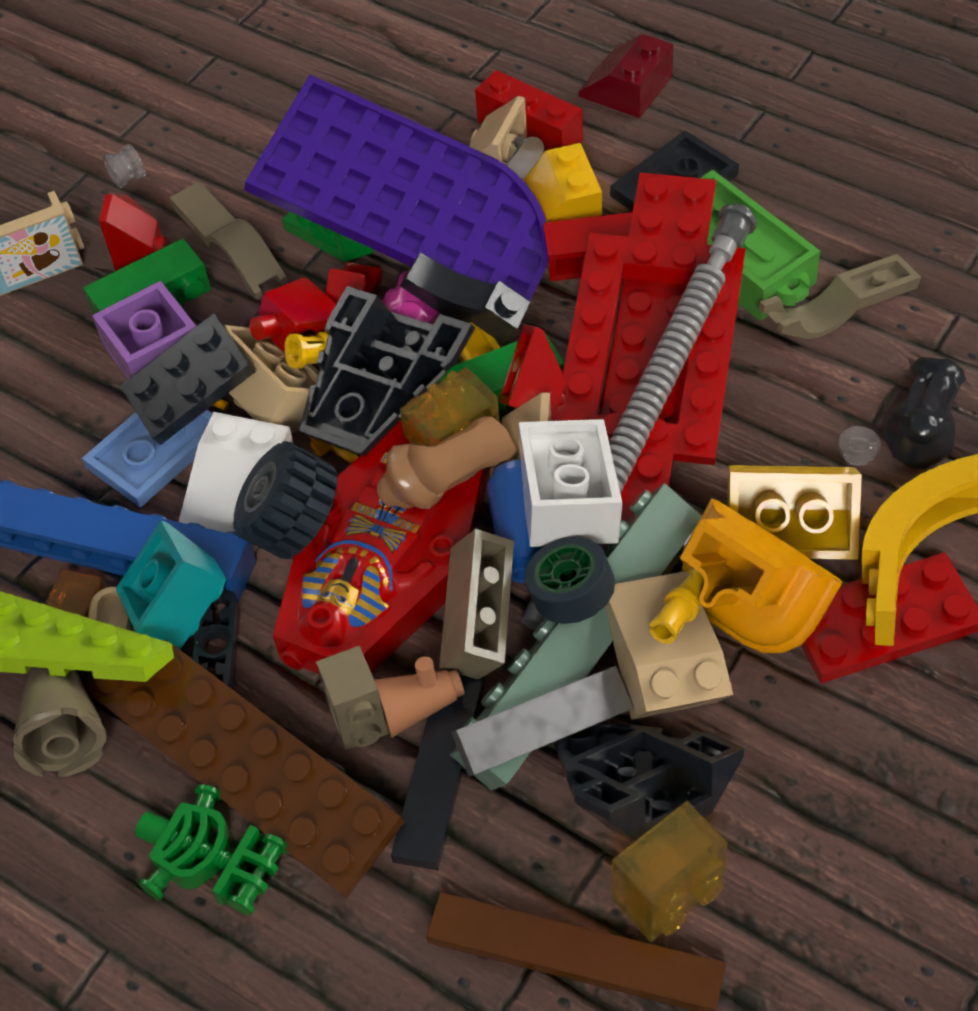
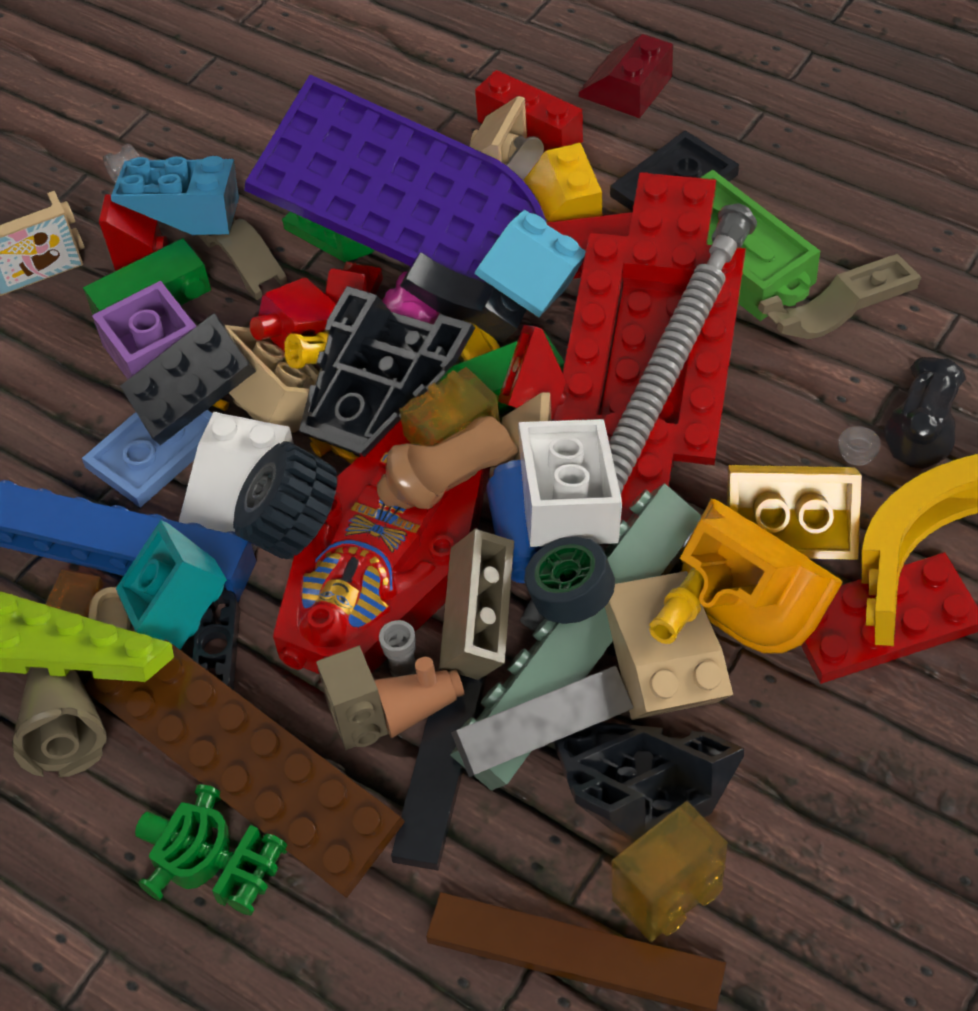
(180, 192): none -> dark azure slope
(399, 645): none -> light grey pin
(531, 263): none -> medium azure slope

